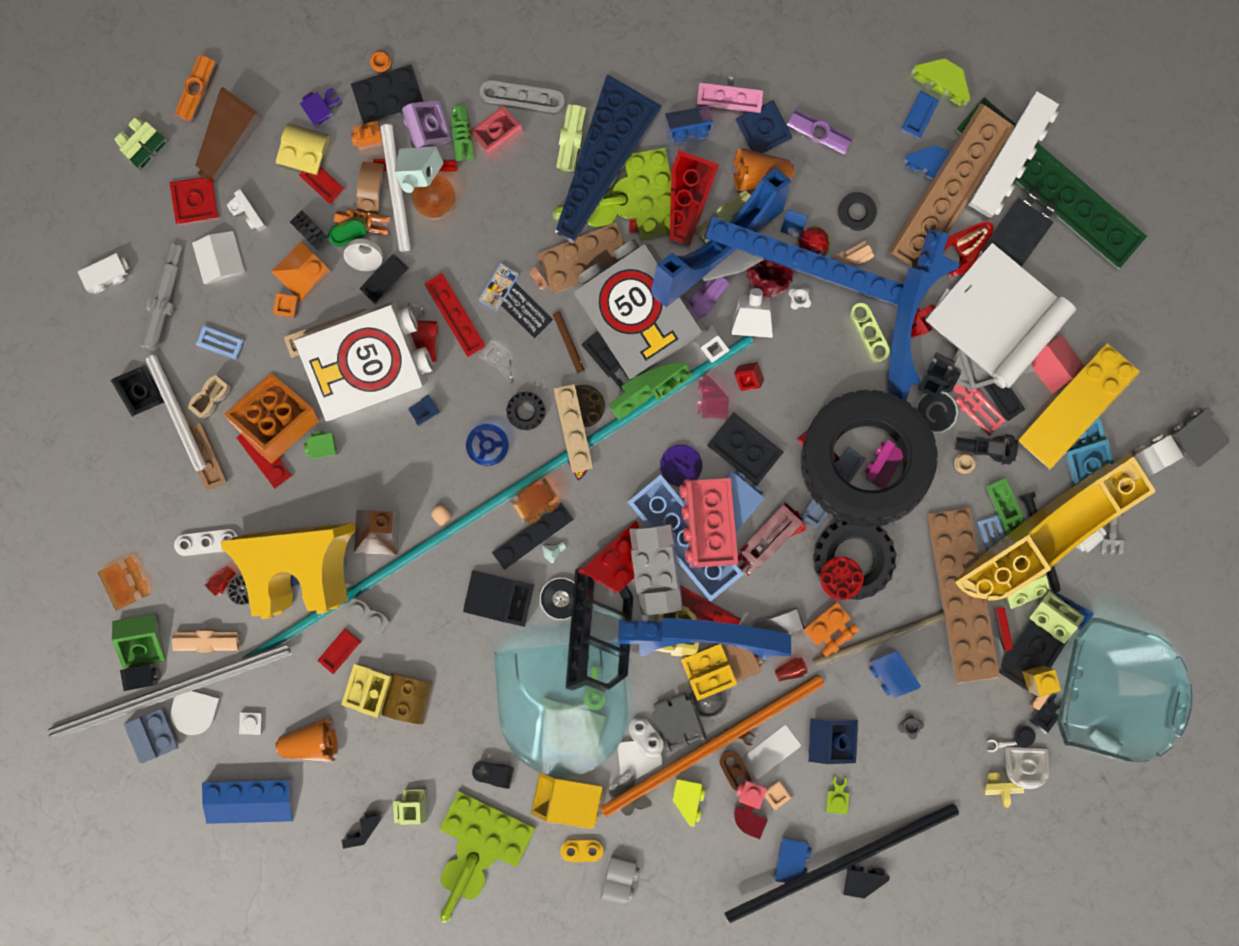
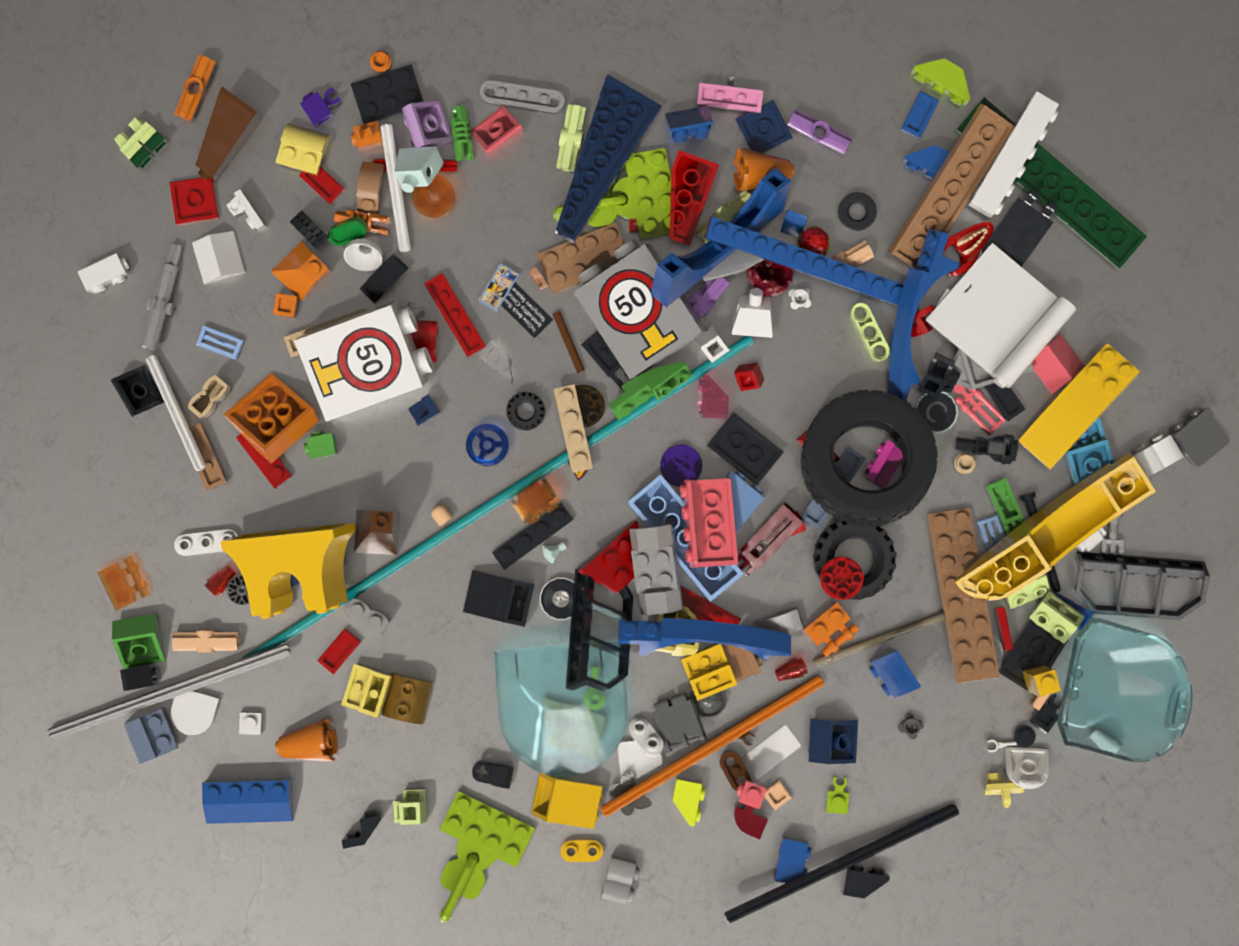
(1142, 565): none -> black plate

